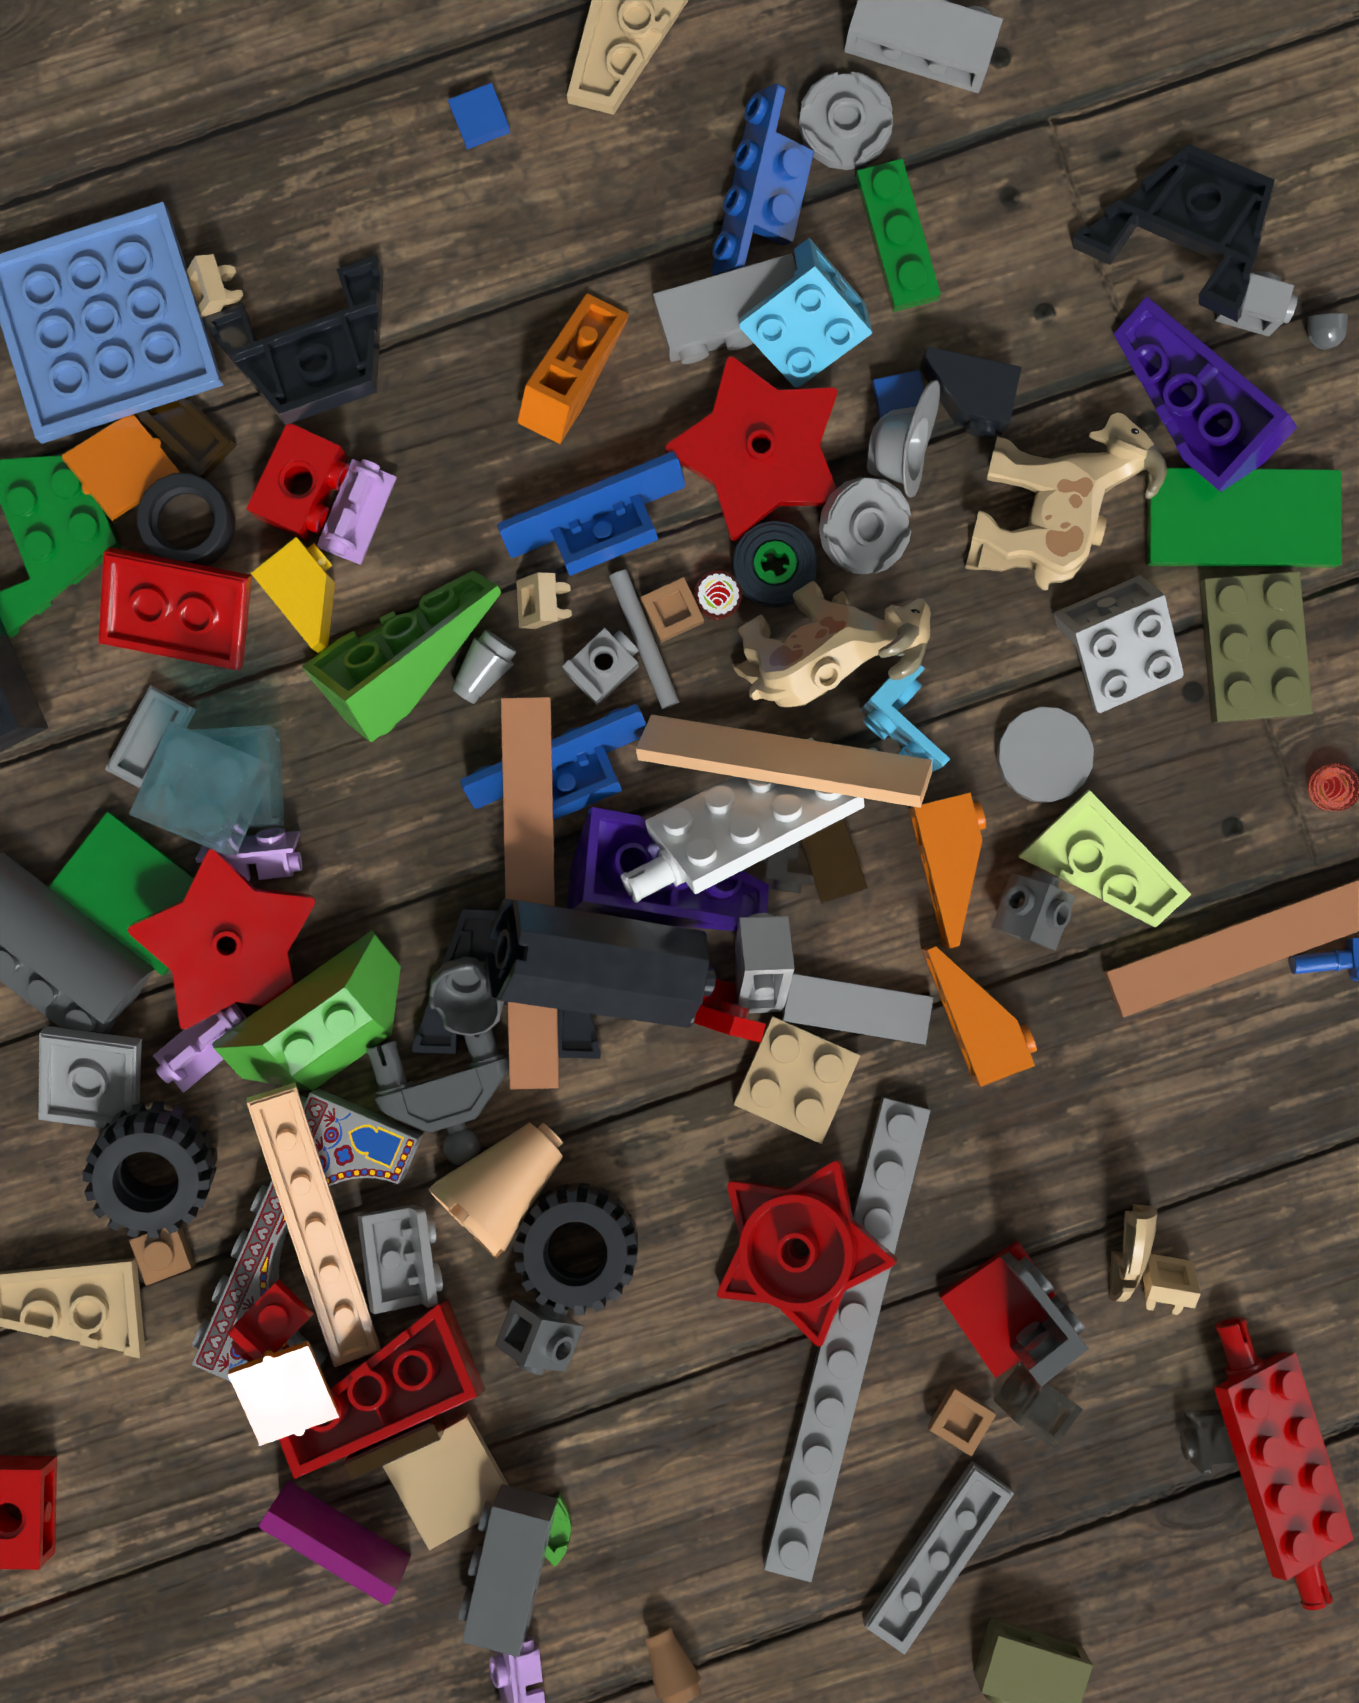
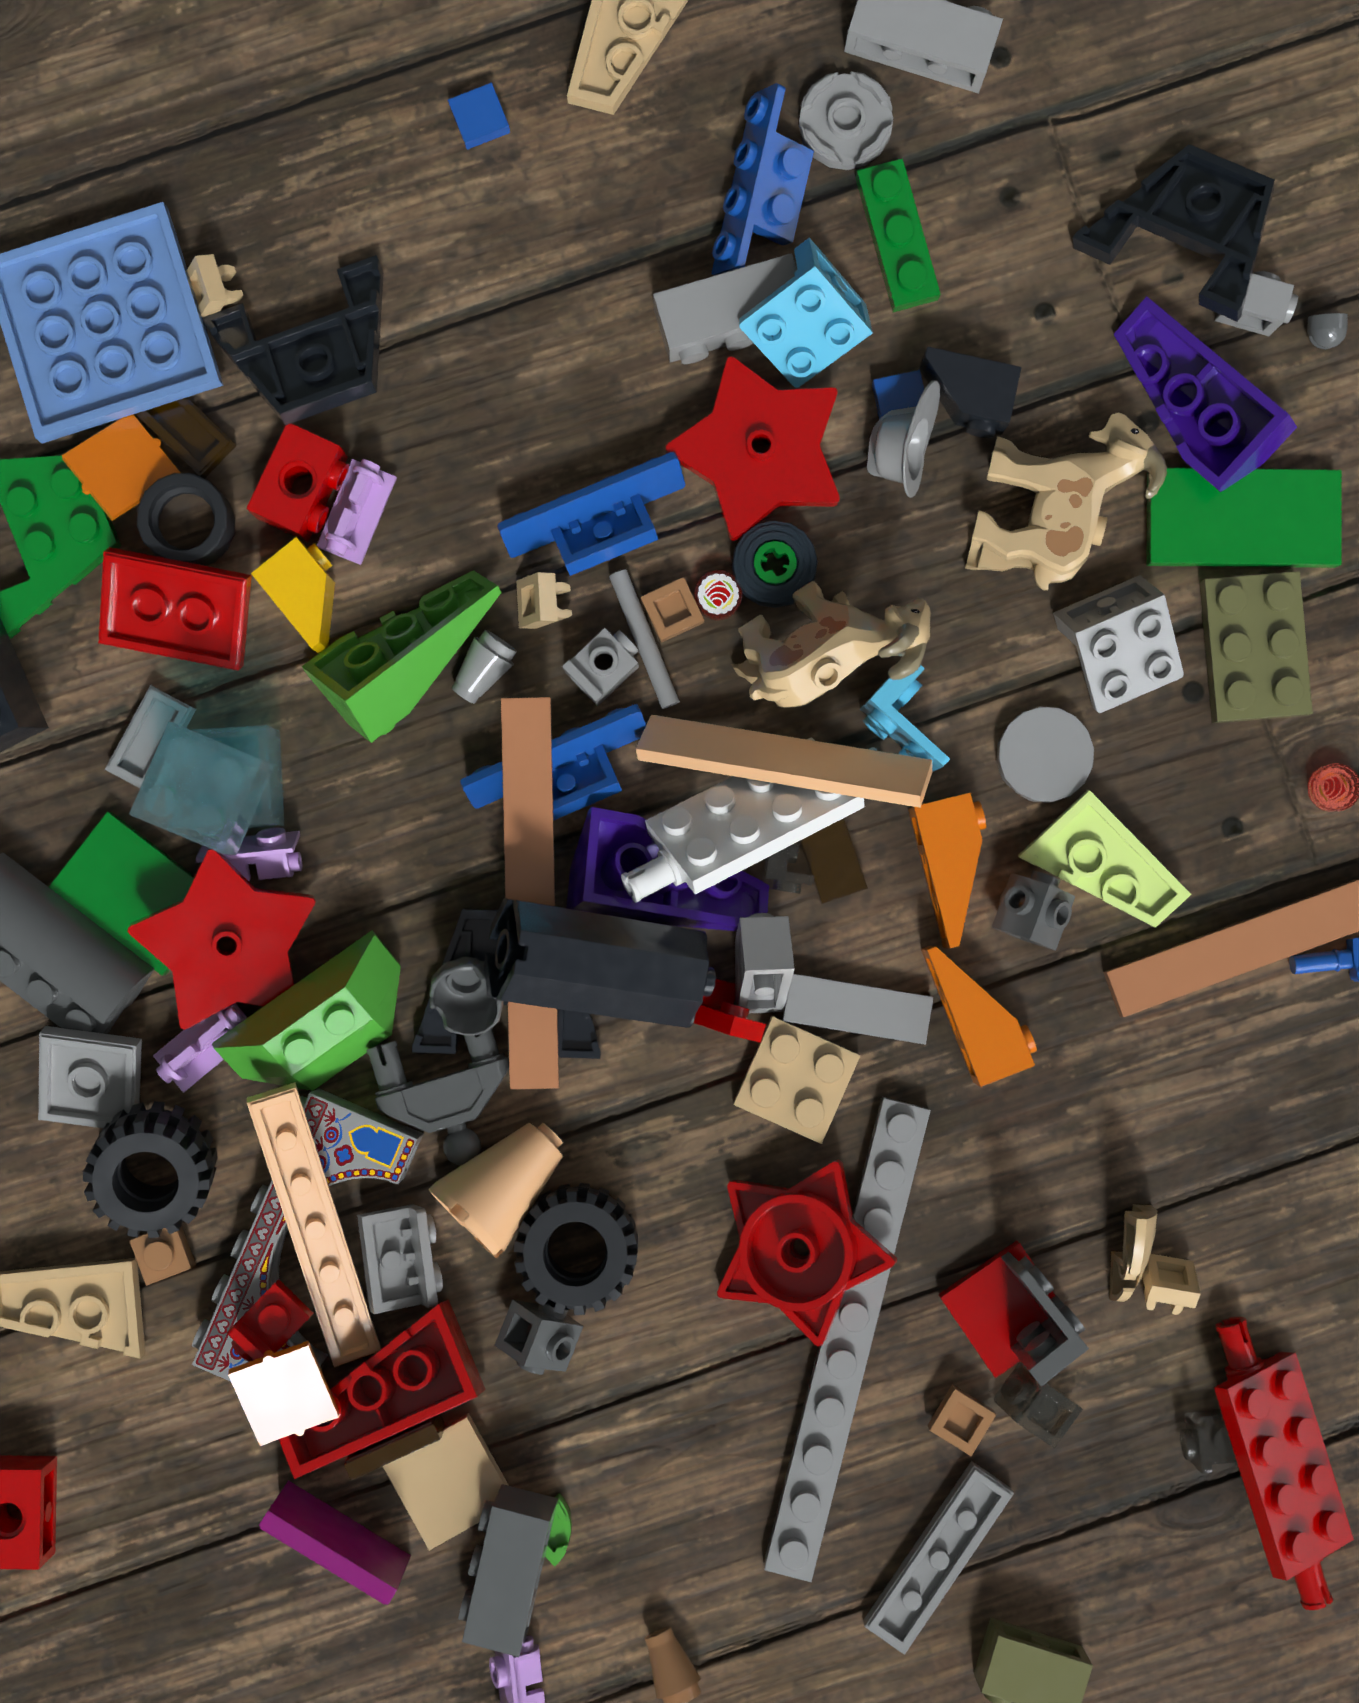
(571, 369): orange slope -> none
(865, 525): light grey tile -> none

